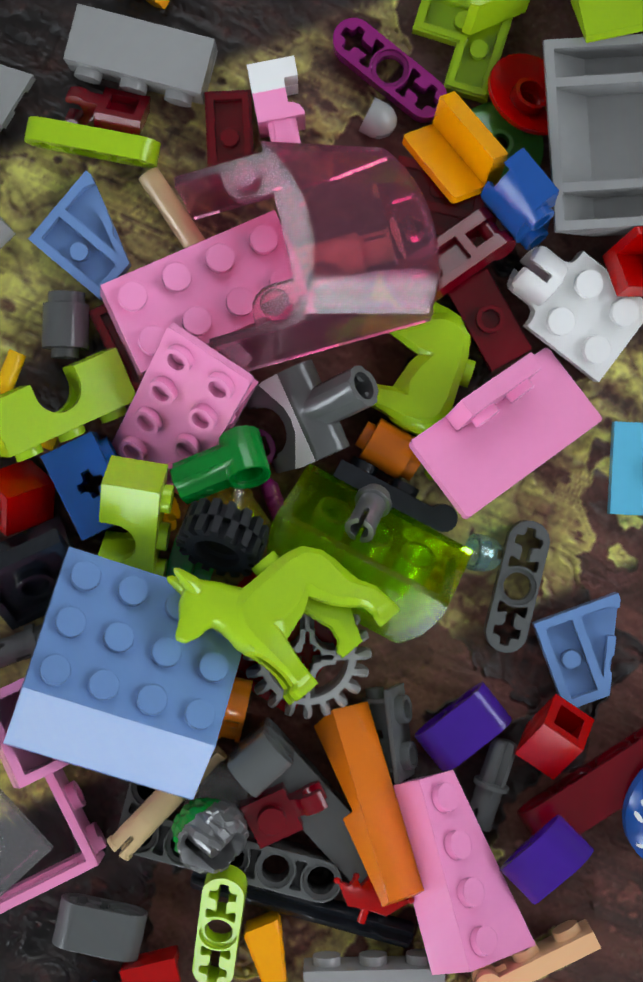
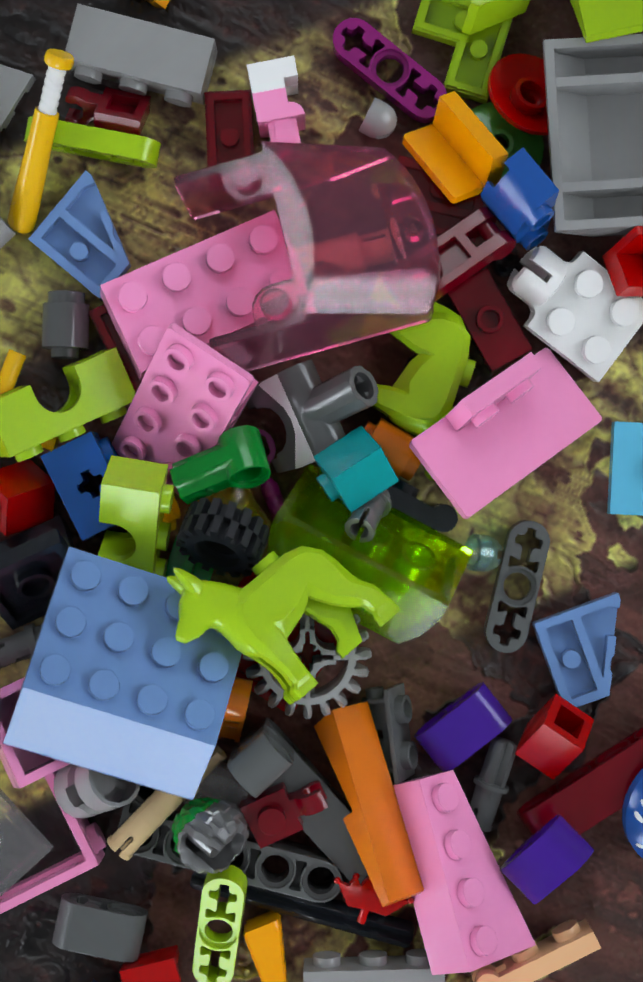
(37, 153): none -> yellow piece
(90, 793): none -> light grey wheel
(170, 207): tan piece -> none
(354, 469): none -> teal brick

